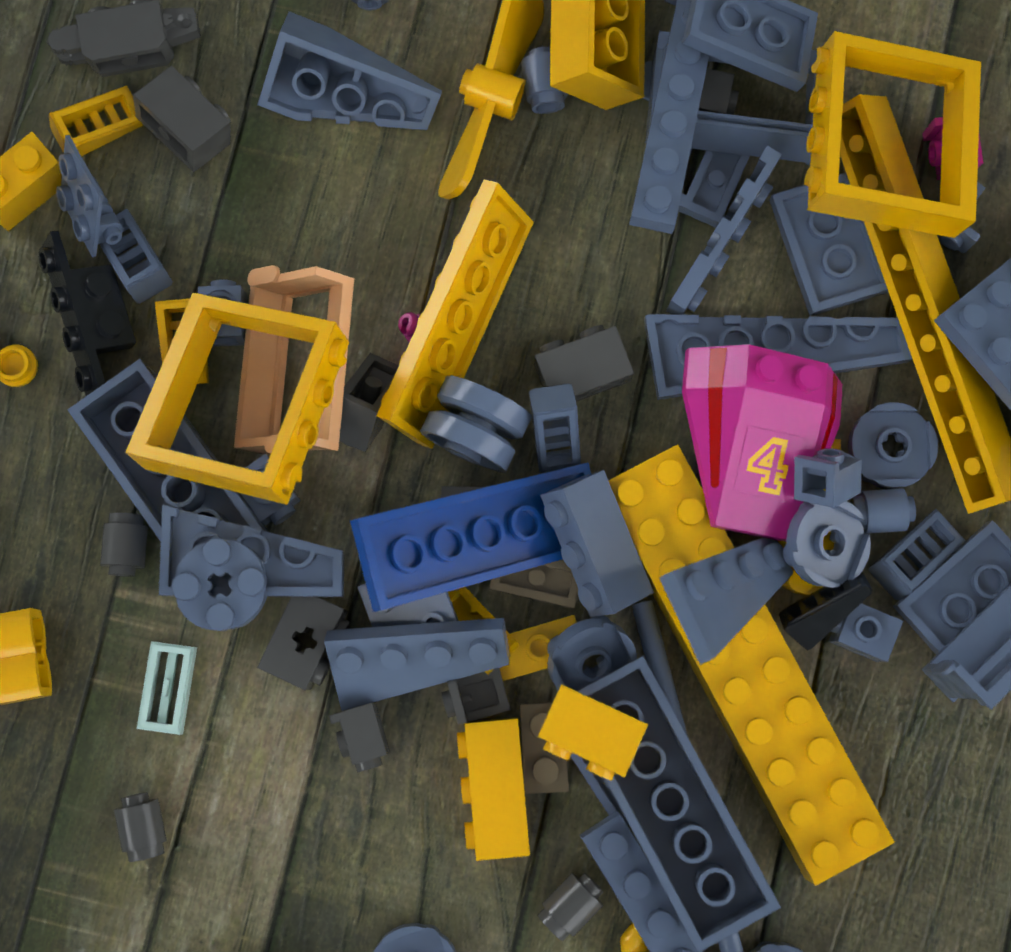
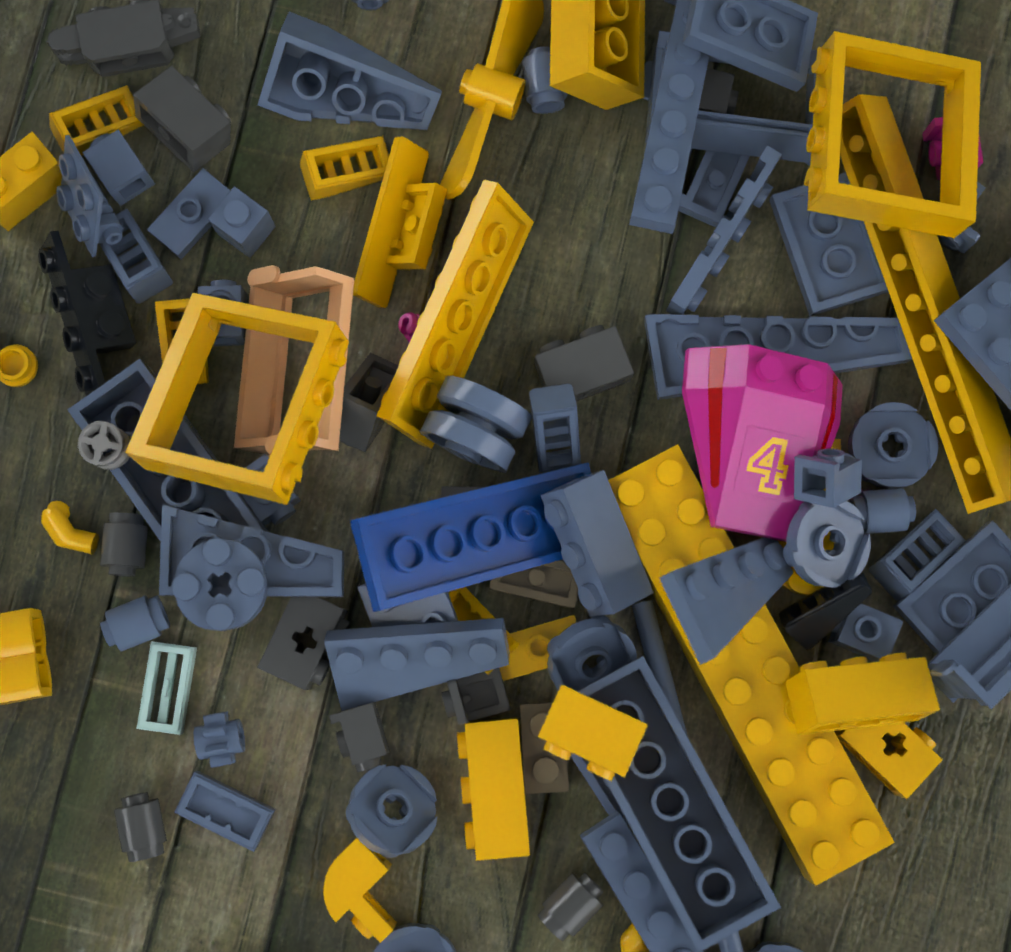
(62, 532): none -> yellow arm
(95, 441): none -> light grey wheel
(118, 167): none -> sand blue brick
(135, 622): none -> sand blue brick
(187, 215): none -> sand blue plate
(219, 739): none -> sand blue gear
(225, 810): none -> sand blue plate
(242, 222): none -> sand blue brick
(334, 184): none -> yellow slope
(348, 886): none -> yellow brick
(367, 814): none -> sand blue plate
(401, 223): none -> yellow bracket
(861, 693): none -> yellow brick
(898, 770): none -> yellow brick

